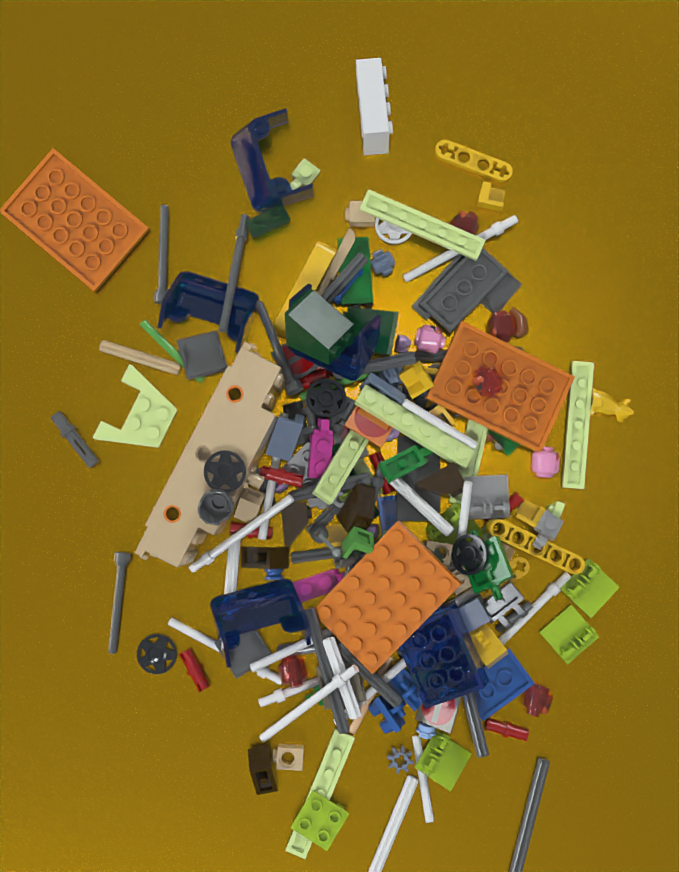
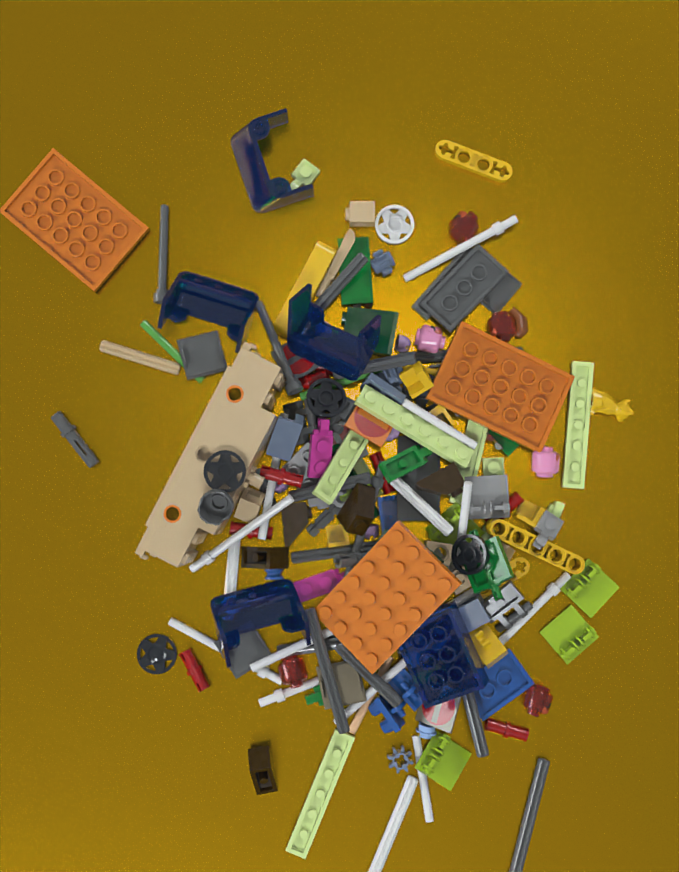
(121, 560): dark grey piece -> none
(148, 418): yellowish green wing -> none
(241, 236): dark grey bar -> none
(268, 220): clear green hinge -> none
(296, 763): tan brick -> none
(317, 328): slope -> none
(320, 820): lime hinge -> none
(322, 538): hinge -> none
(337, 682): white bar -> none
(338, 299): blue hinge -> none
(338, 666): white axle -> none
(357, 540): bright green panel -> none
(373, 106): white wedge -> none
(422, 225): yellowish green plate -> none
(487, 381): clear red head -> none
(490, 197): yellow panel -> none
(493, 466): none -> yellowish green plate

